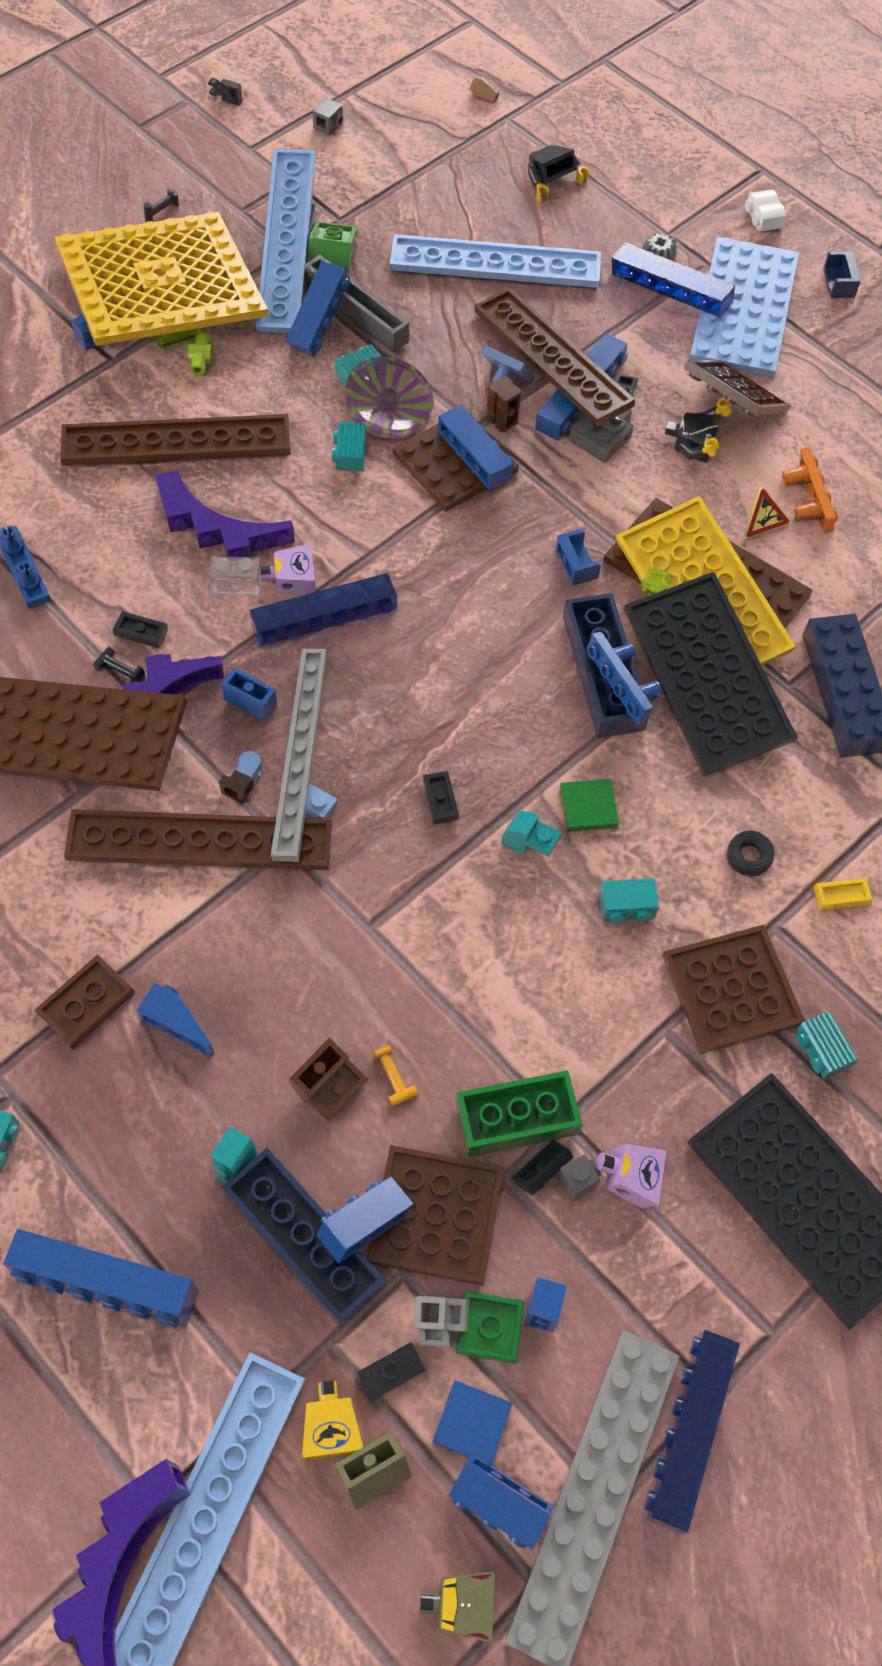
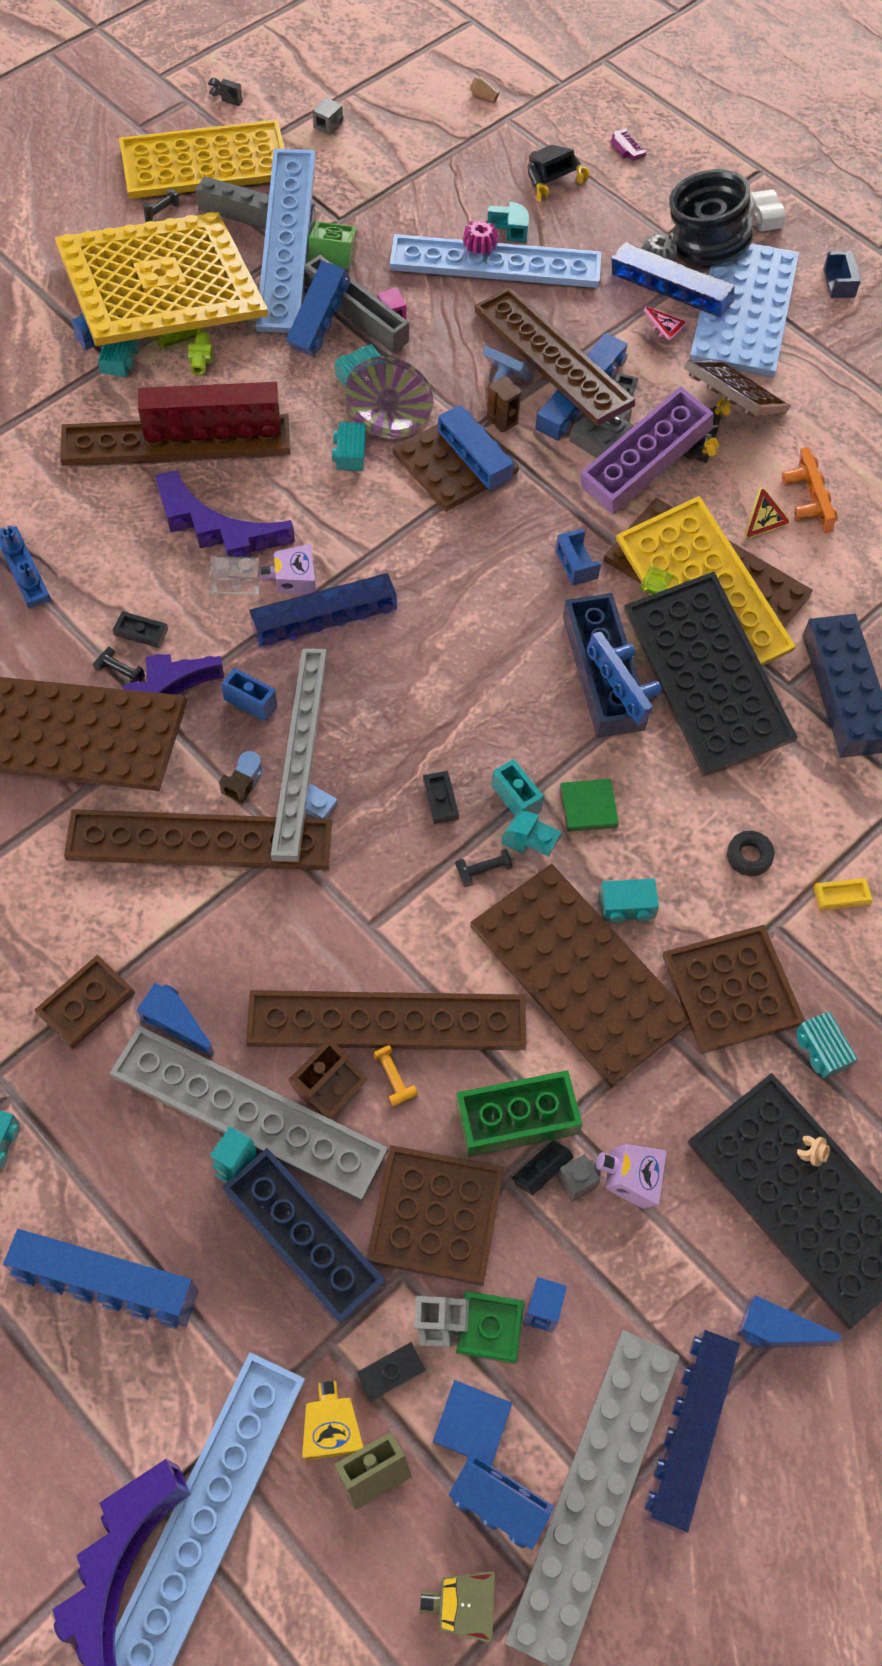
(118, 357): none -> teal brick
(182, 158): none -> yellow plate
(209, 411): none -> dark red brick
(233, 202): none -> dark grey brick
(271, 1120): none -> light grey plate
(363, 1218): brick -> none
(387, 1019): none -> reddish brown plate
(393, 300): none -> brick
(465, 872): none -> black piece
(480, 237): none -> dark pink gear
(511, 218): none -> teal brick
(516, 788): none -> teal brick
(581, 974): none -> reddish brown plate
(626, 145): none -> piece
(647, 450): none -> medium lavender brick
(665, 323): none -> piece
(711, 217): none -> black wheel
(774, 1326): none -> blue slope
(818, 1152): none -> light nougat plate

